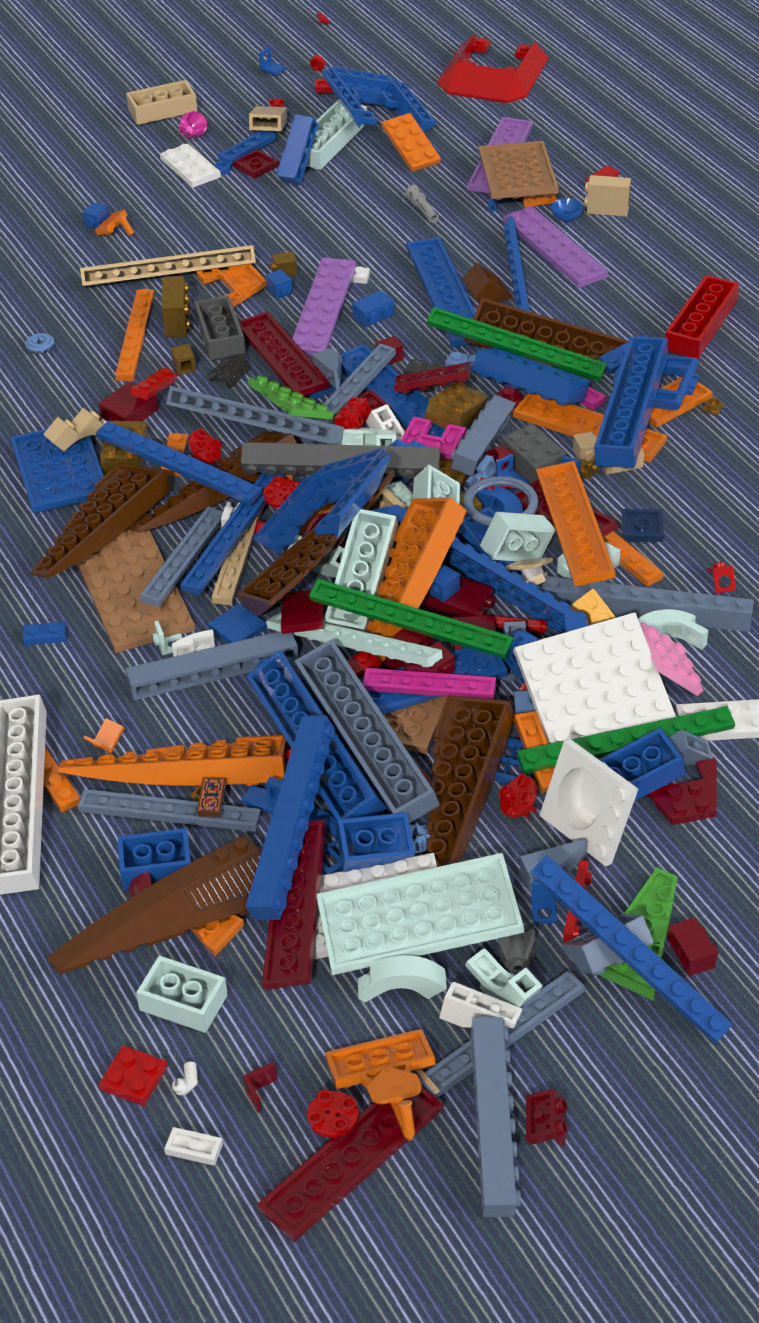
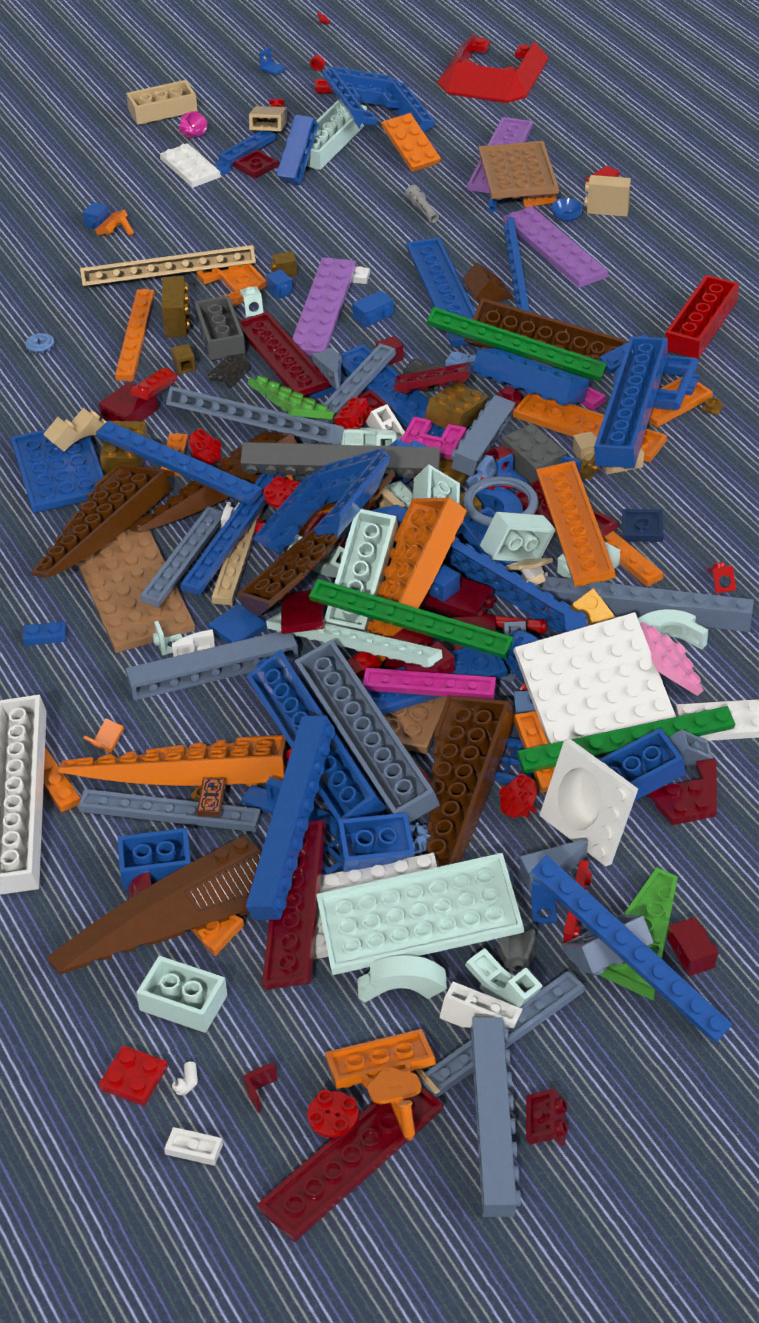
(250, 295): none -> light aqua bracket

